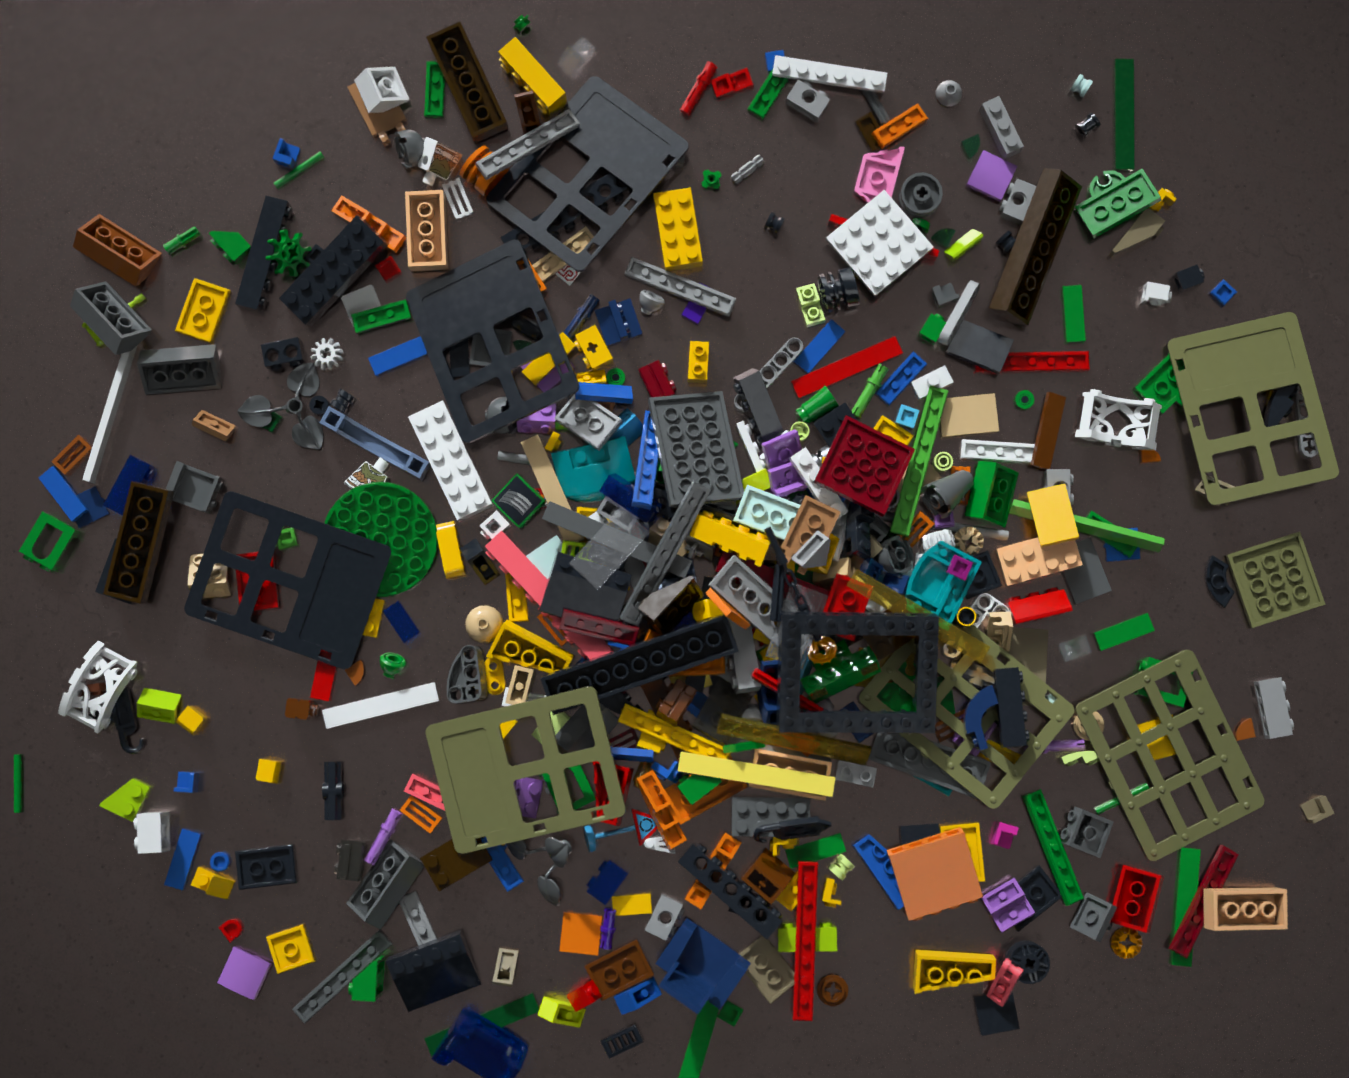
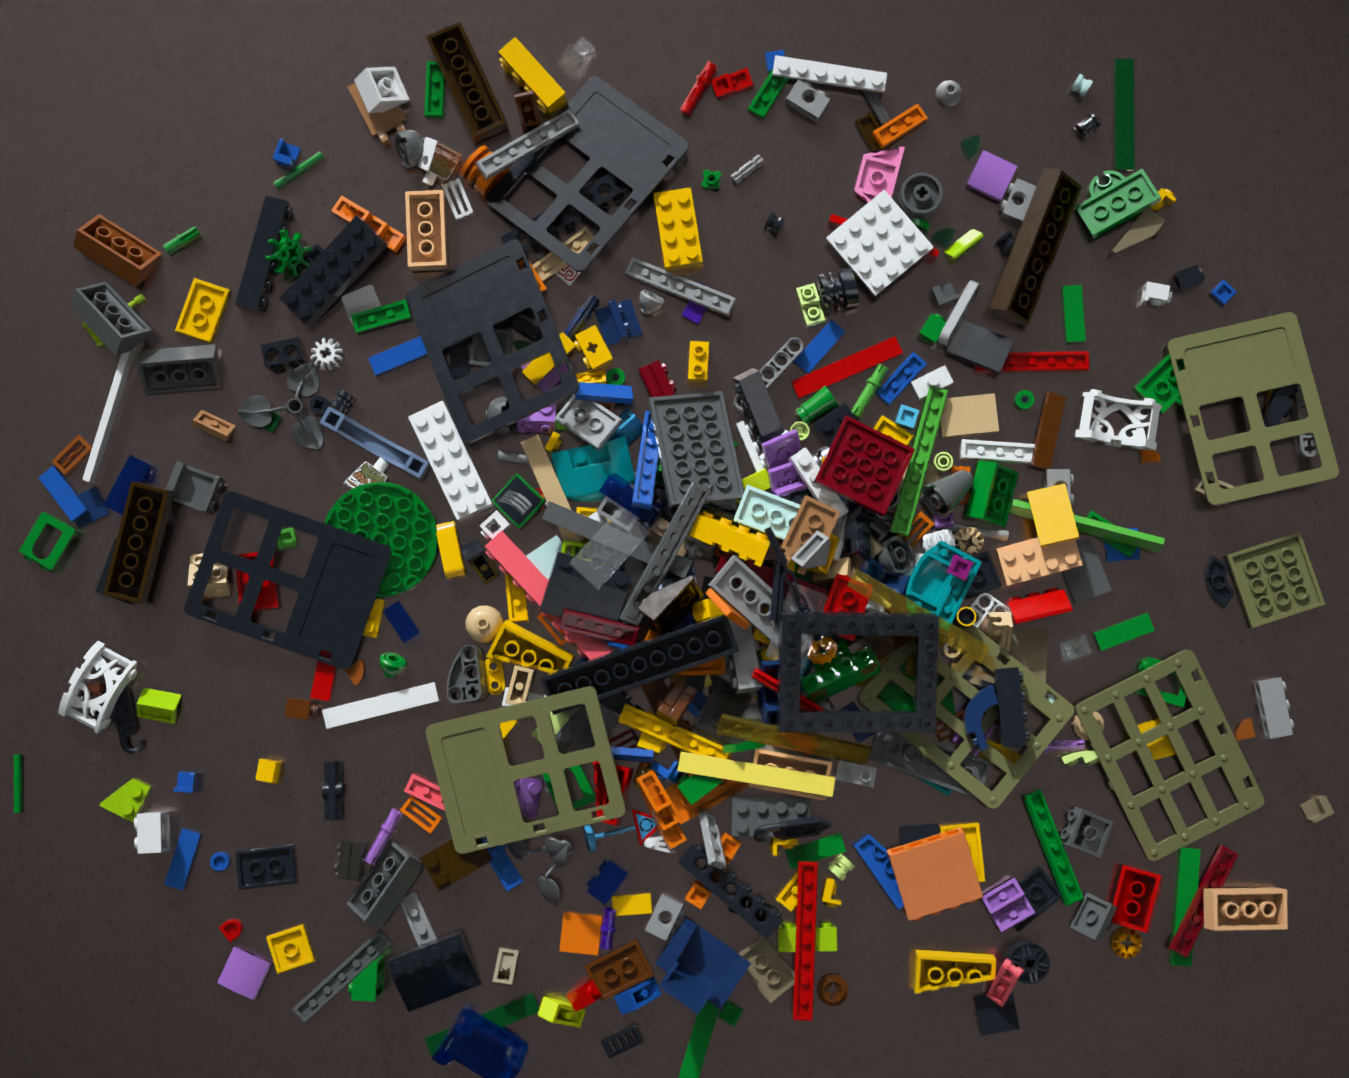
(191, 720): yellow piece -> none
(212, 883): yellow slope -> none
(233, 244): green slope -> none
(388, 269): red tile -> none
(521, 22): green plate -> none
(712, 840): none -> light grey tile
(768, 876): reddish brown slope -> none
(1001, 127): light grey brick -> none
(1004, 835): dark pink panel -> none
(1115, 802): green bar -> none

